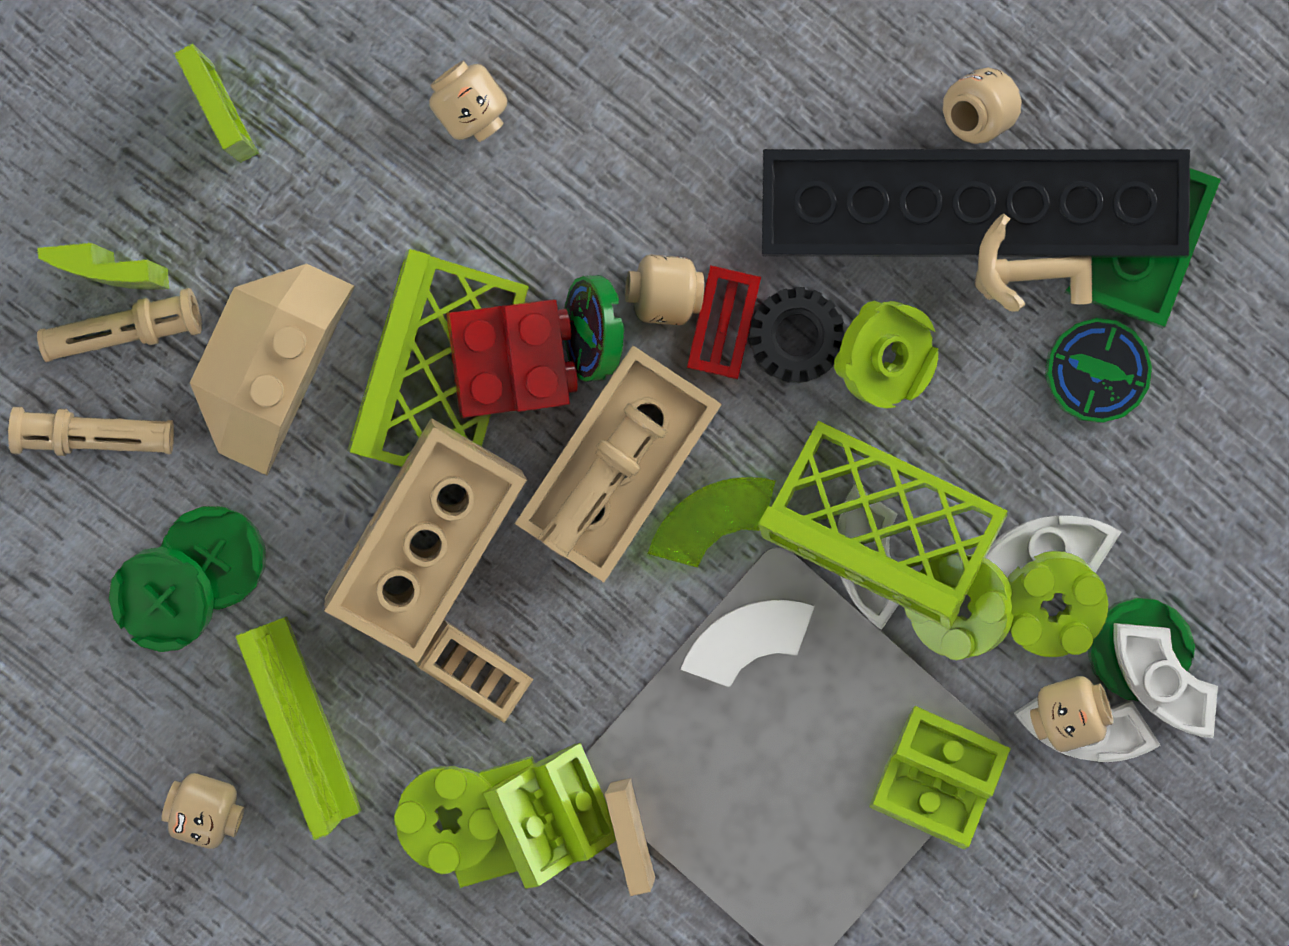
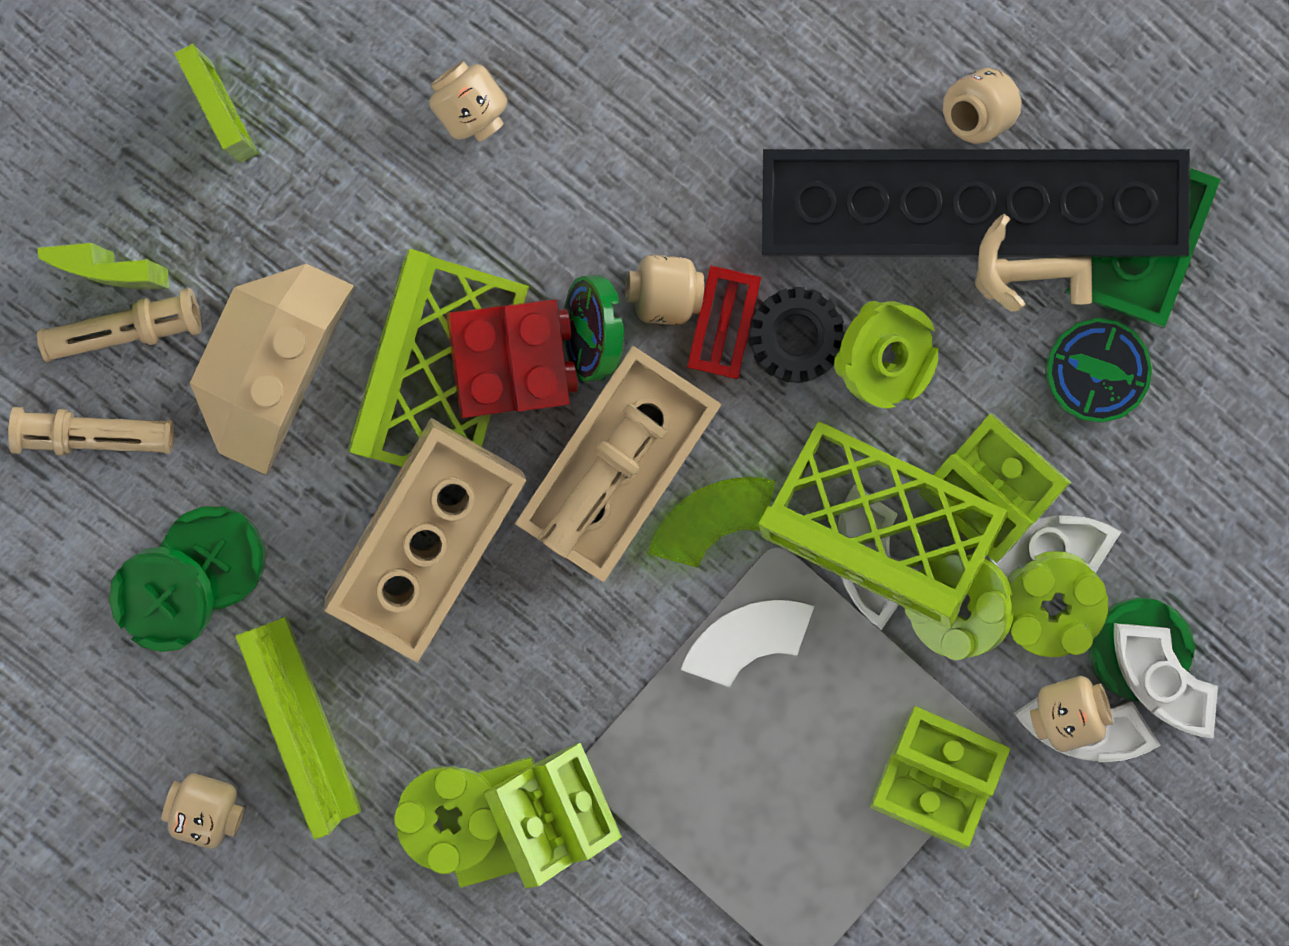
(510, 695): tan slope -> none
(630, 837): tan tile -> none
(1004, 472): none -> lime slope

